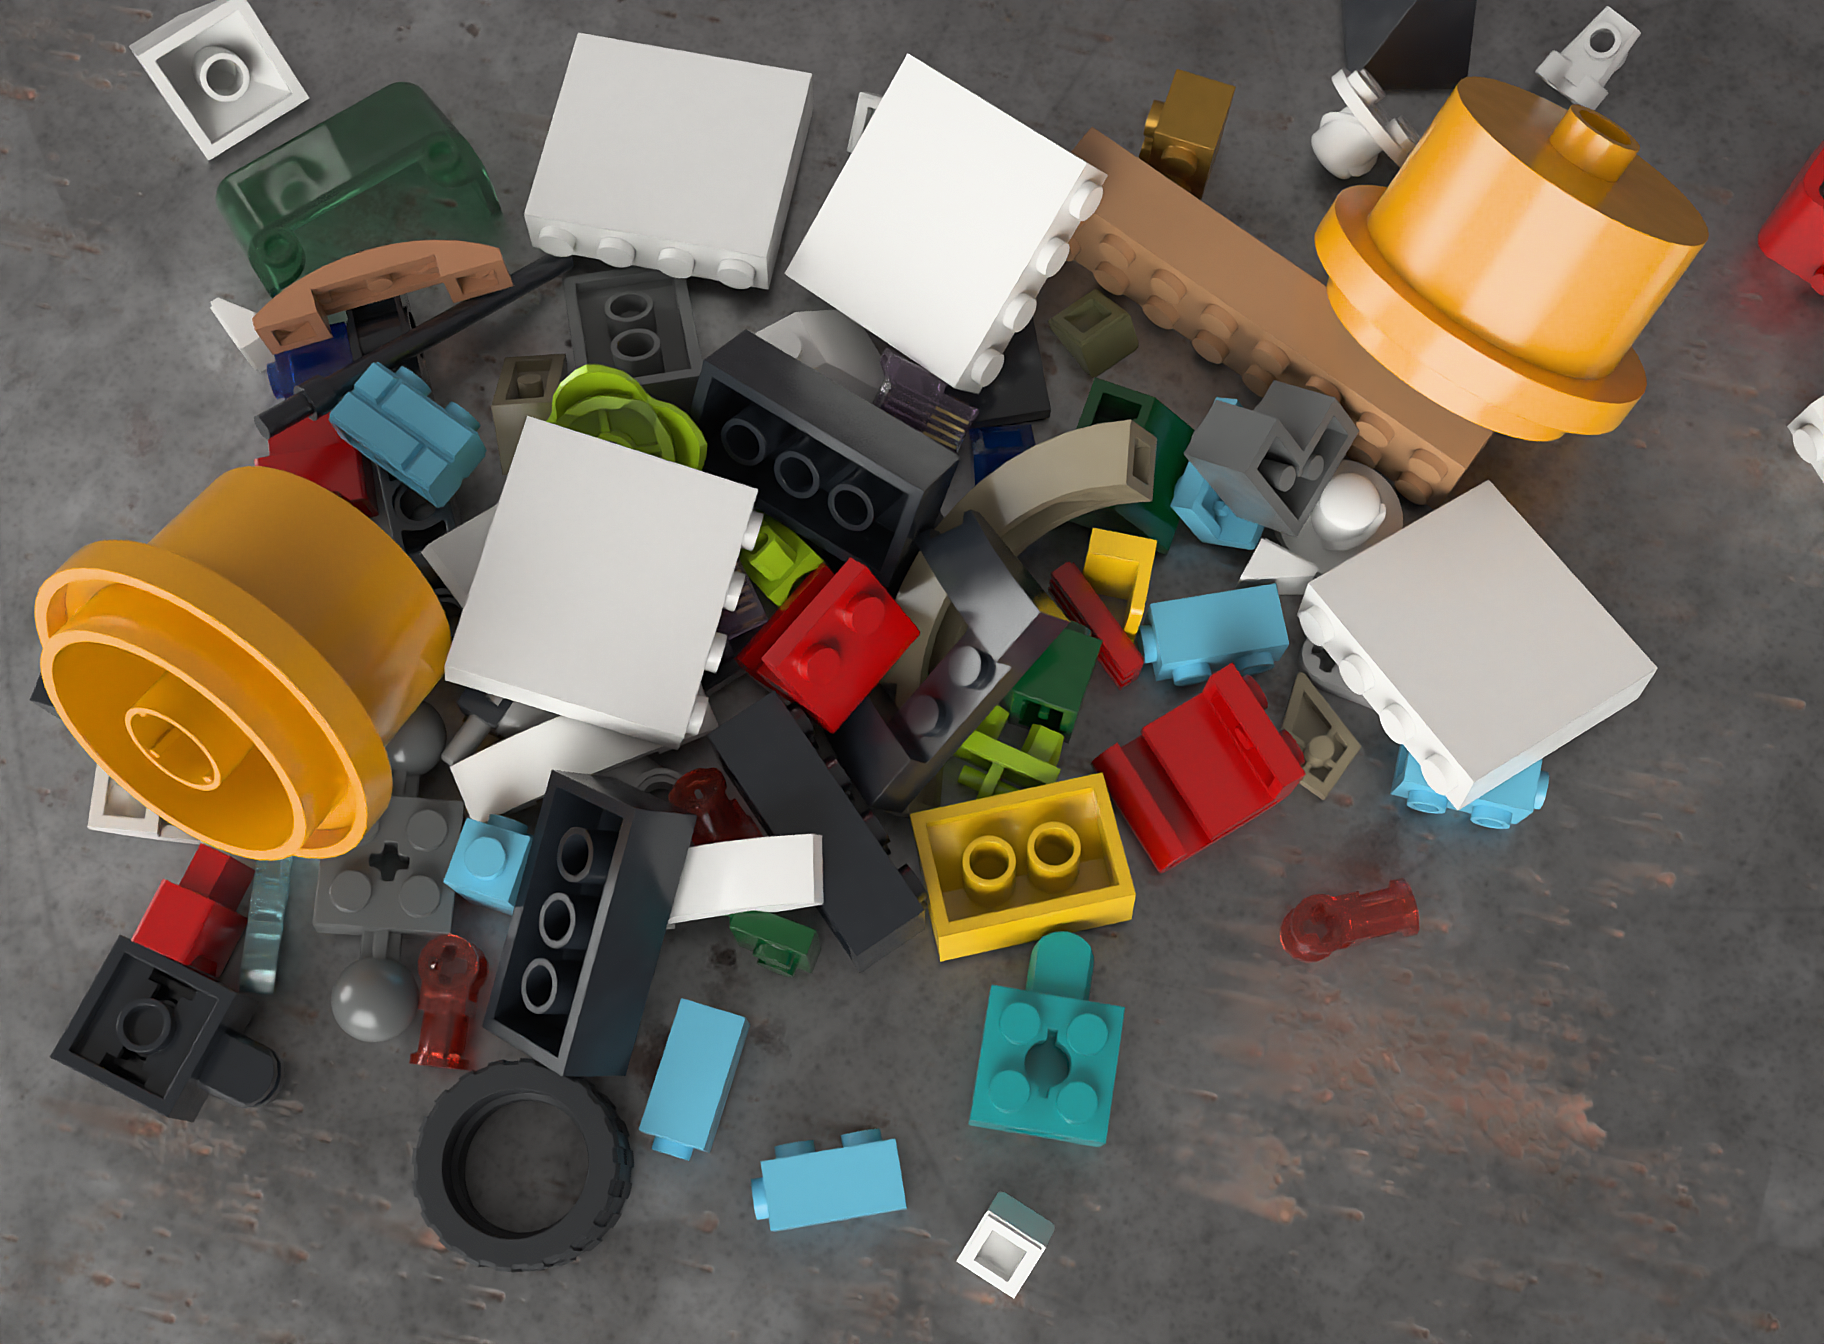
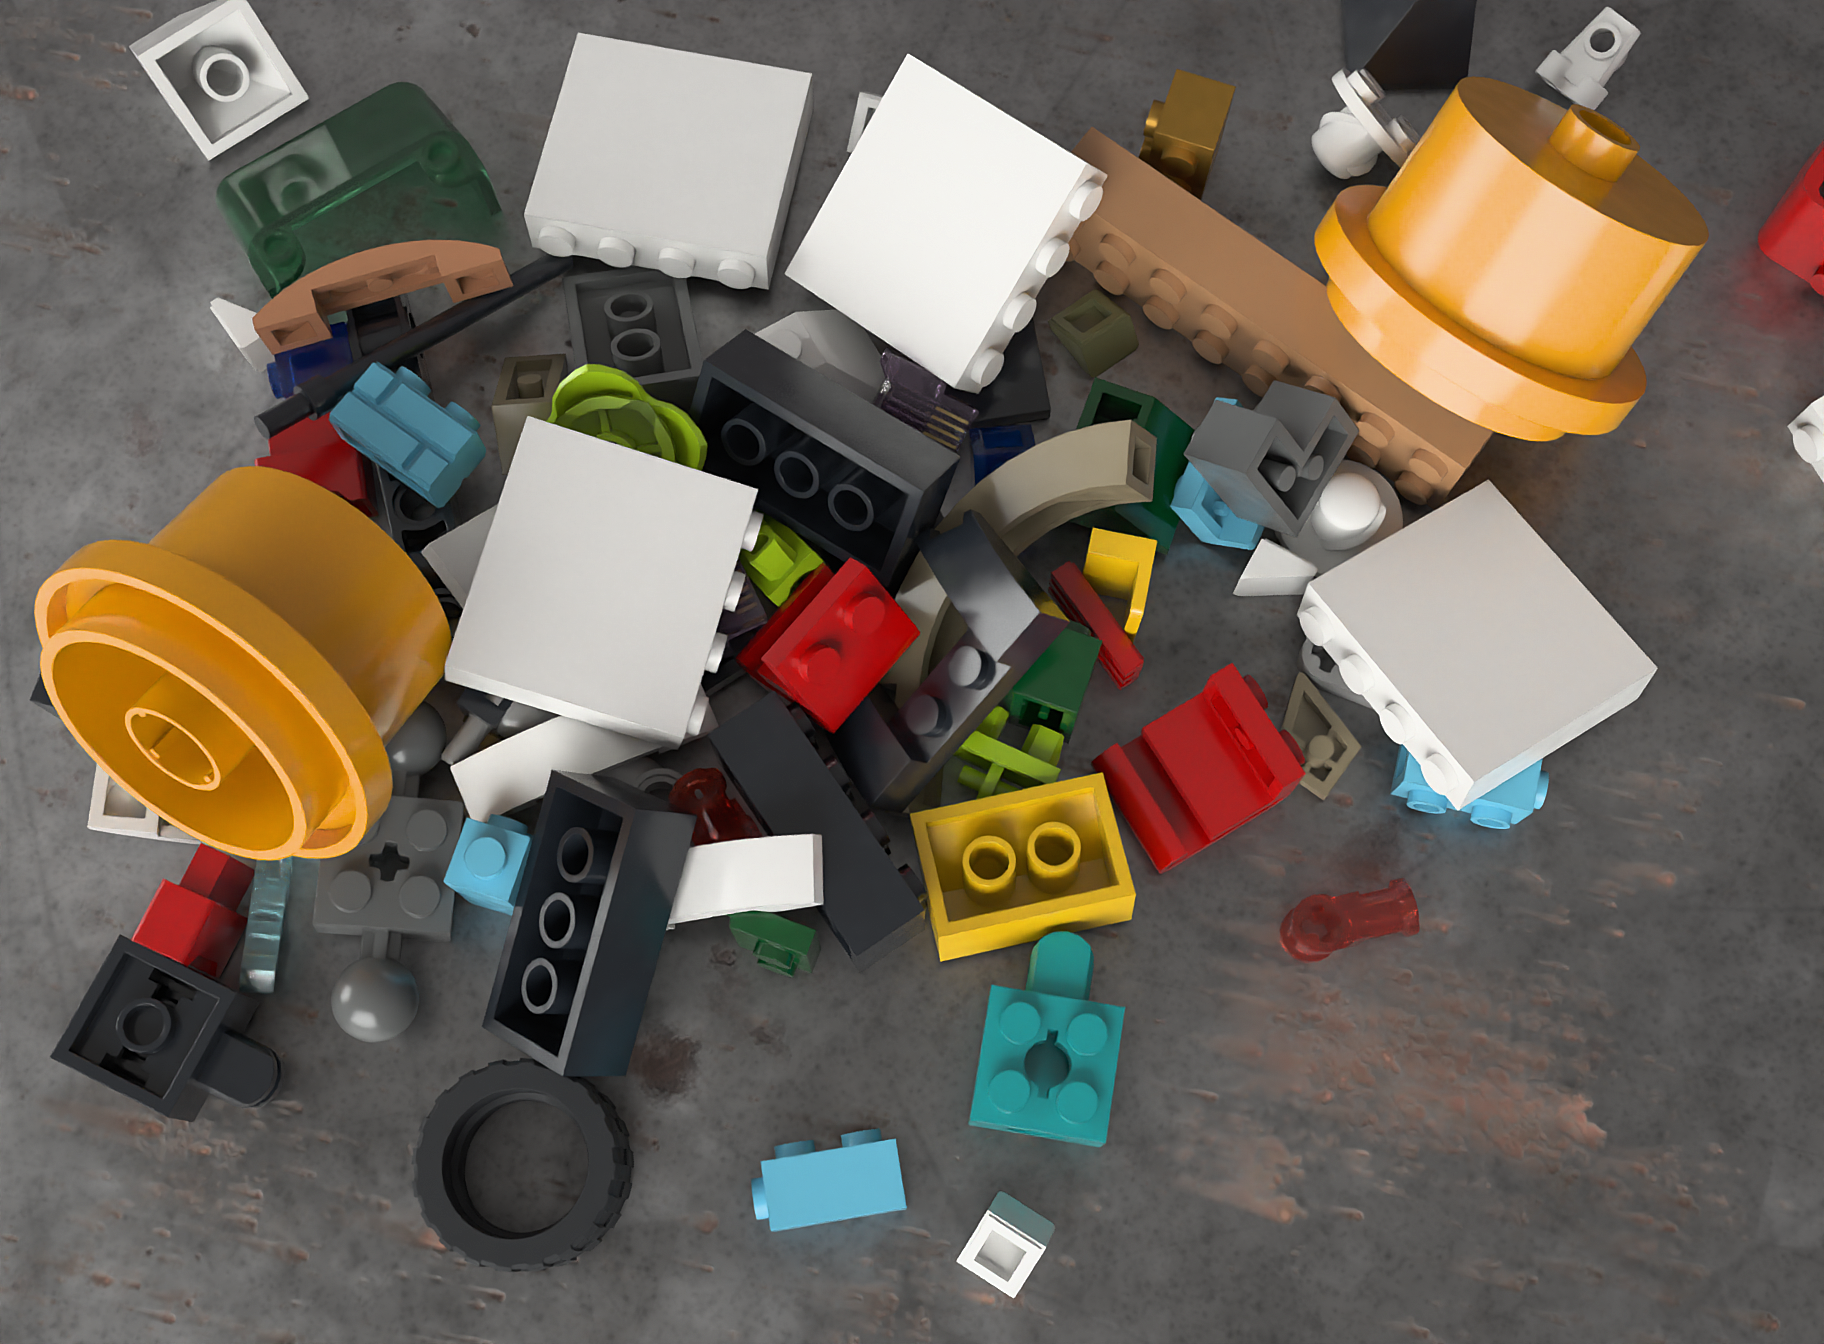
(447, 1002): clear red connector -> none
(694, 1079): medium azure brick -> none
(1210, 631): medium azure brick -> none

